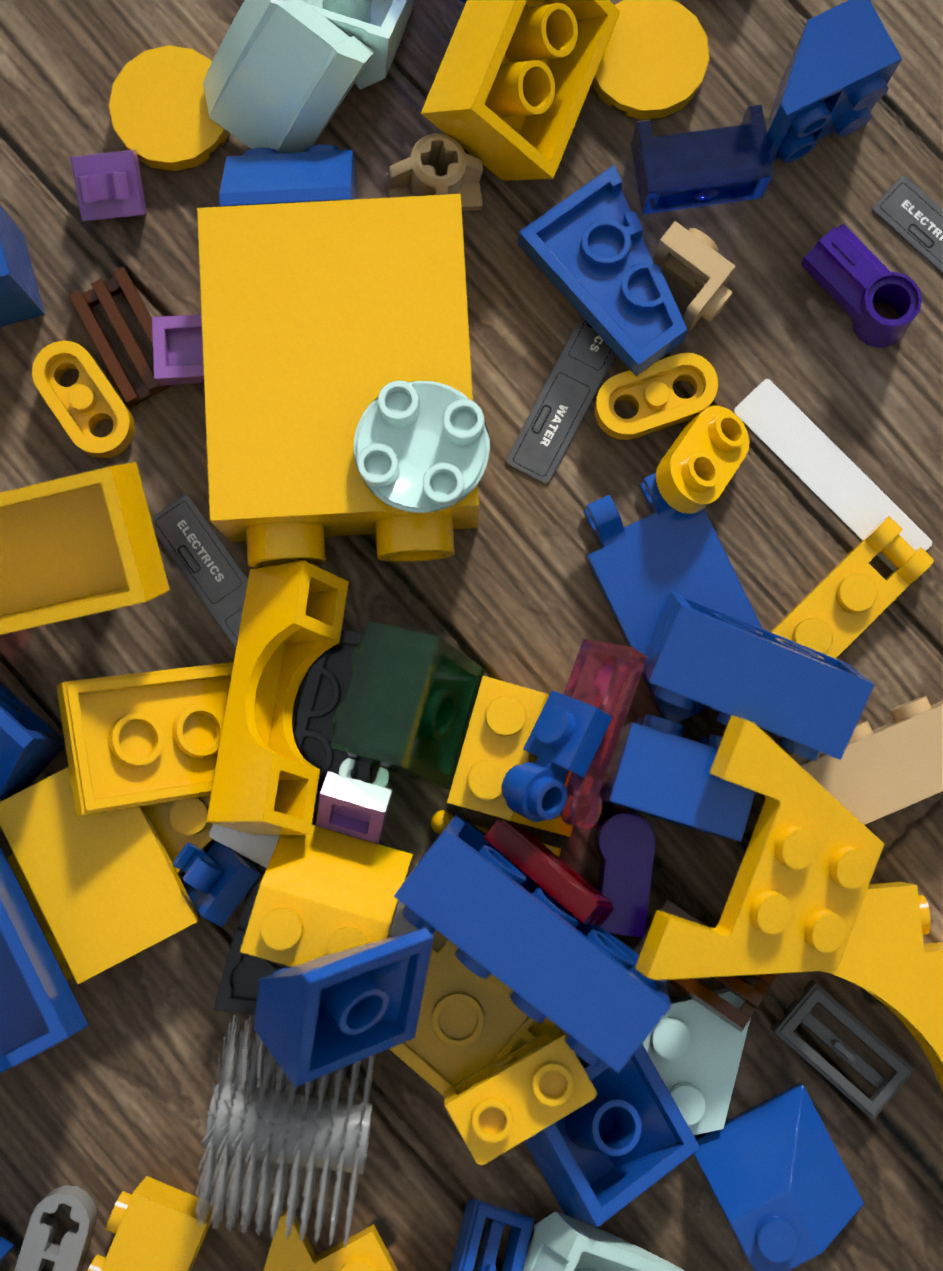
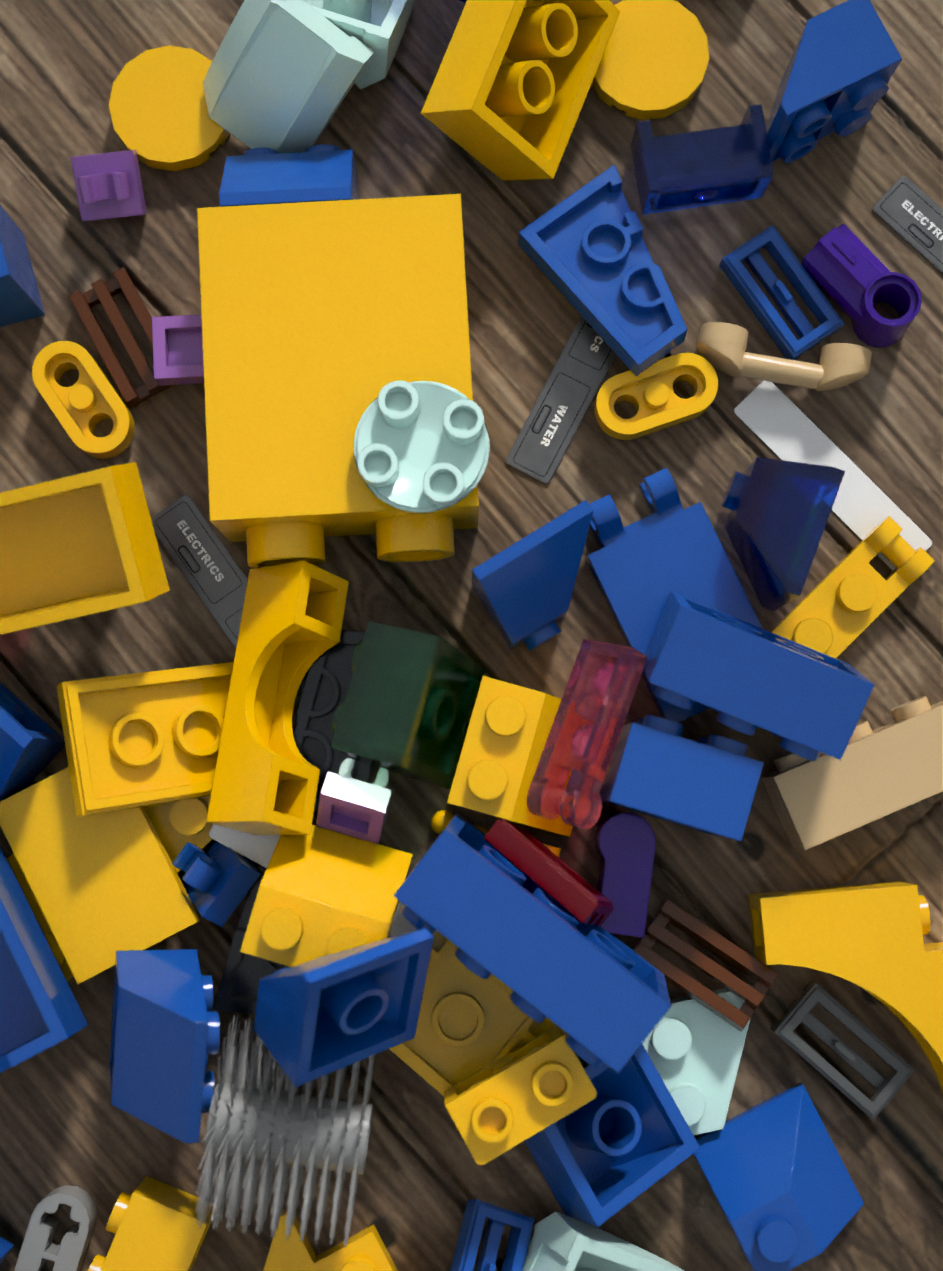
(163, 1040): none -> blue slope
(438, 168): tan piece -> none
(534, 579): none -> blue slope
(563, 741): blue plate -> none
(696, 264): tan bracket -> none
(702, 460): yellow plate -> none
(726, 346): none -> tan bar
(762, 307): none -> blue tile
(779, 523): none -> clear blue slope
(794, 883): yellow wing -> none

